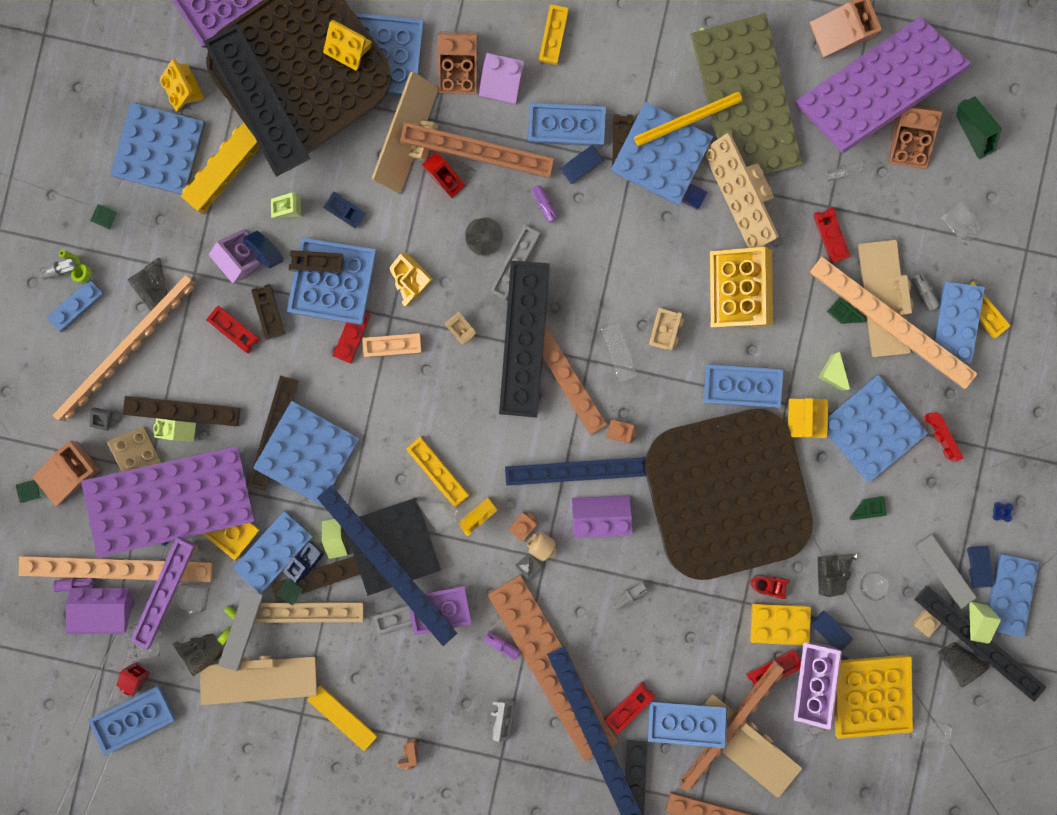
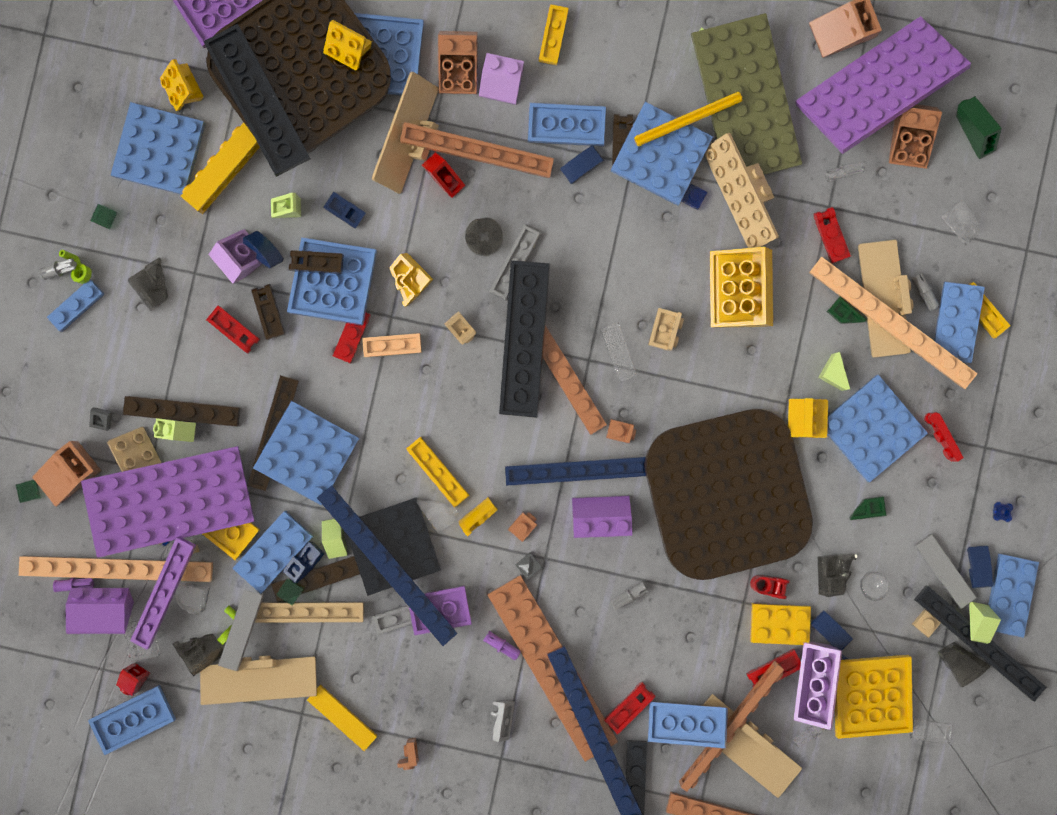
(119, 355): light nougat plate -> none
(542, 546): tan head -> none
(544, 203): medium lavender axle -> none
(743, 386): medium blue plate -> none

